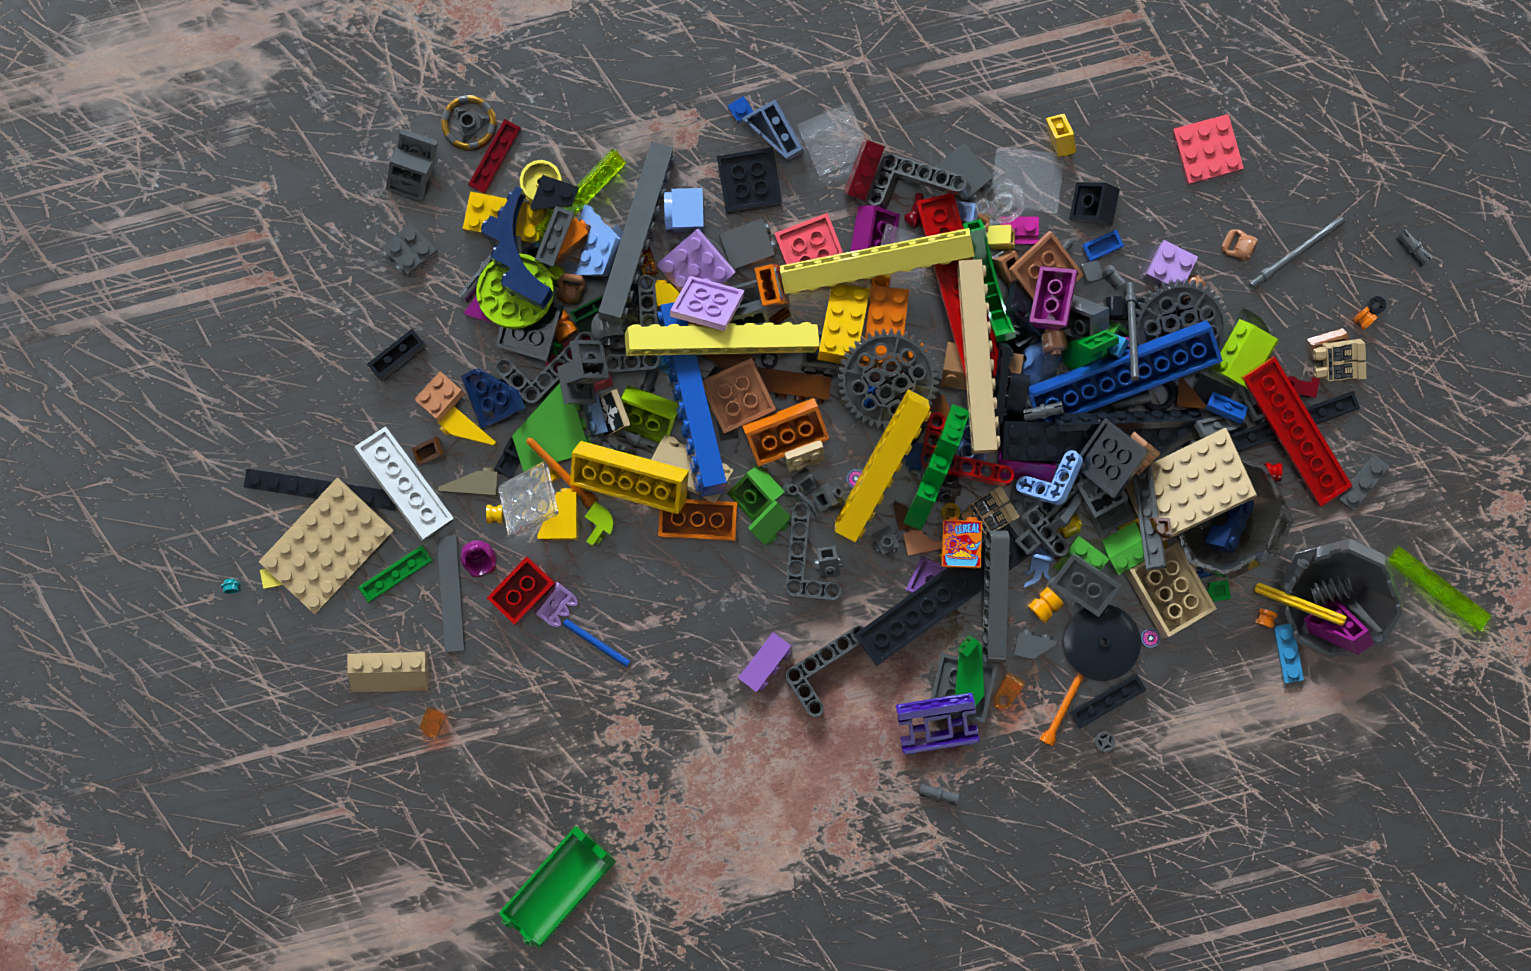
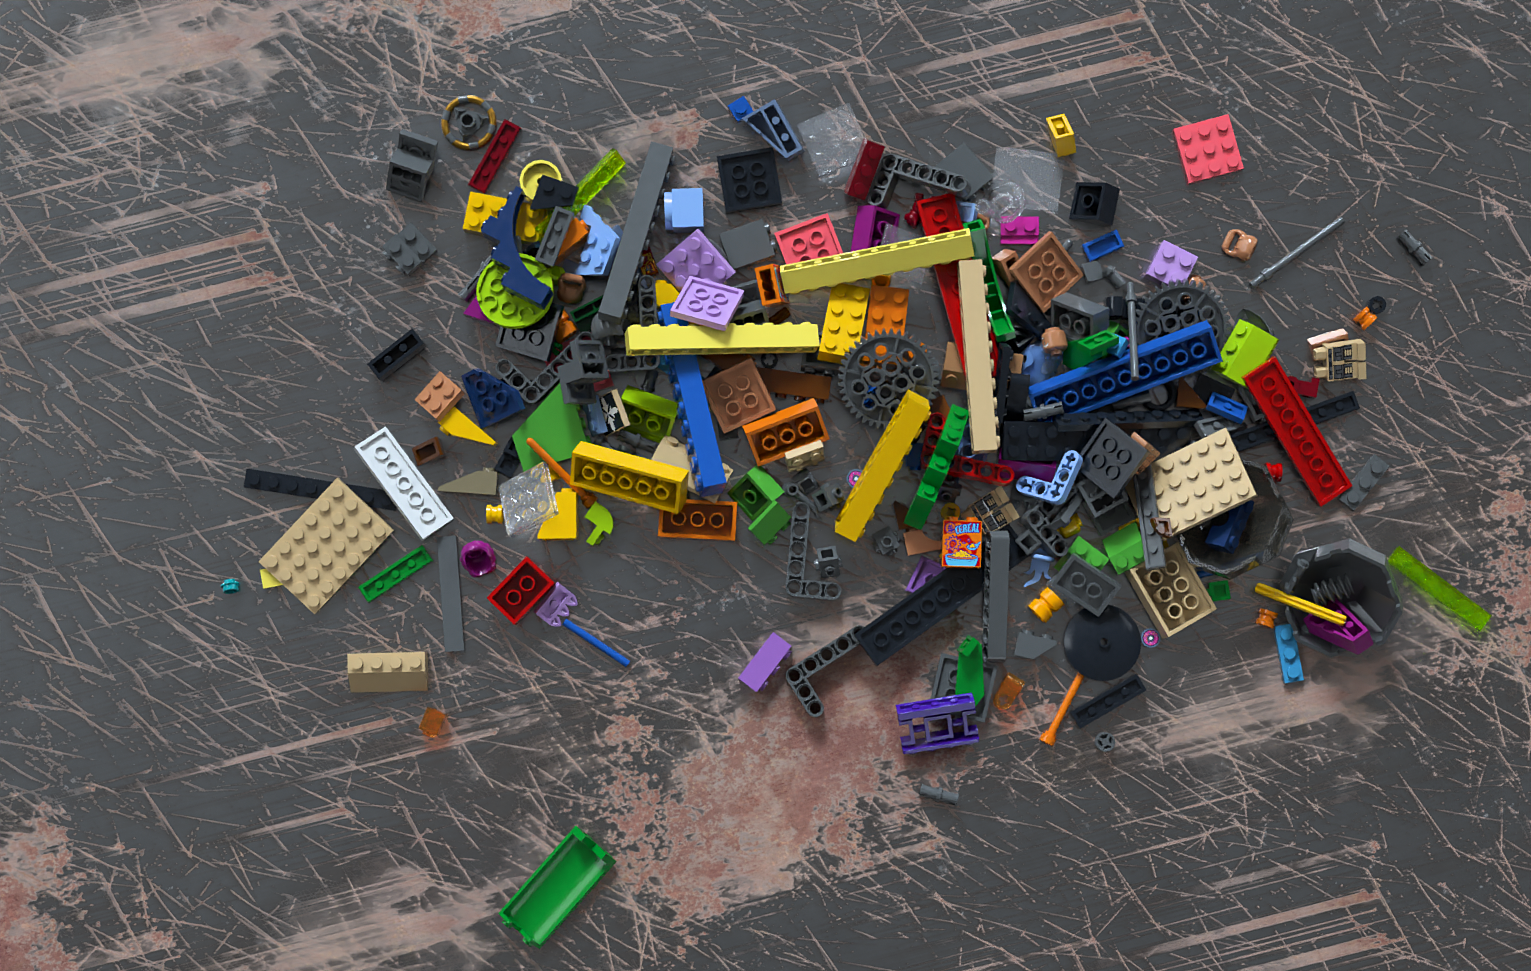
(1001, 237): light yellow brick -> none
(1053, 298): magenta slope -> none

